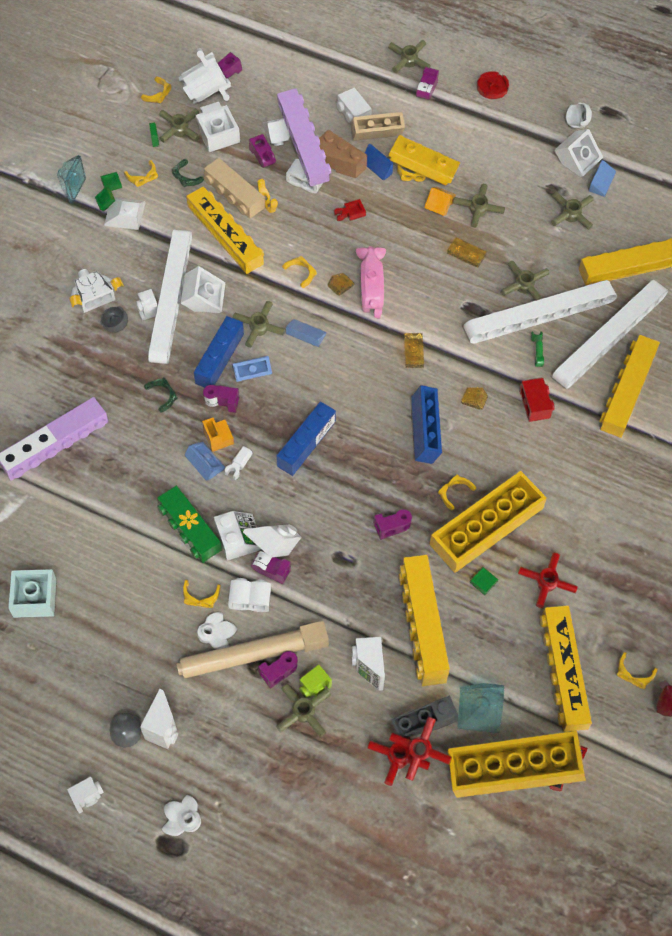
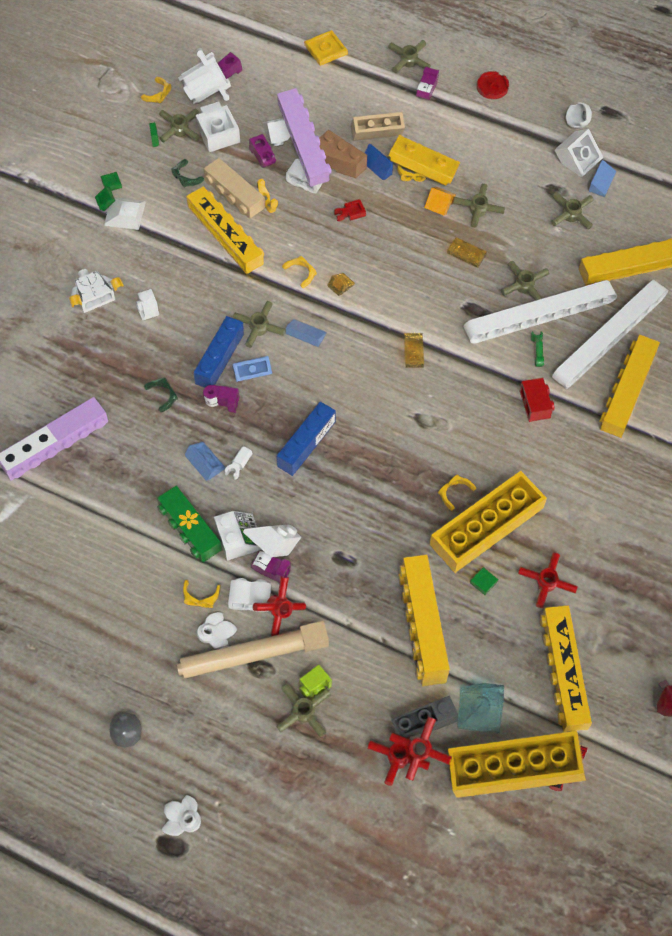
(32, 593): light aqua brick -> none
(72, 177): clear light blue slope -> none
(85, 793): white brick -> none
(114, 319): dark grey hair -> none
(135, 179): yellow cap -> none
(159, 723): white slope -> none
(170, 297): white beam -> none
(202, 291): white slope -> none
(217, 434): light orange piece -> none
(279, 606): none -> red bar
(279, 669): magenta leg -> none
(326, 47): none -> yellow tile
(352, 105): white brick -> none
(368, 659): white slope -> none
(372, 279): bright pink animal -> none
(392, 524): magenta leg -> none
(426, 424): blue brick -> none
(475, 398): clear yellow slope -> none
(625, 675): yellow cap -> none

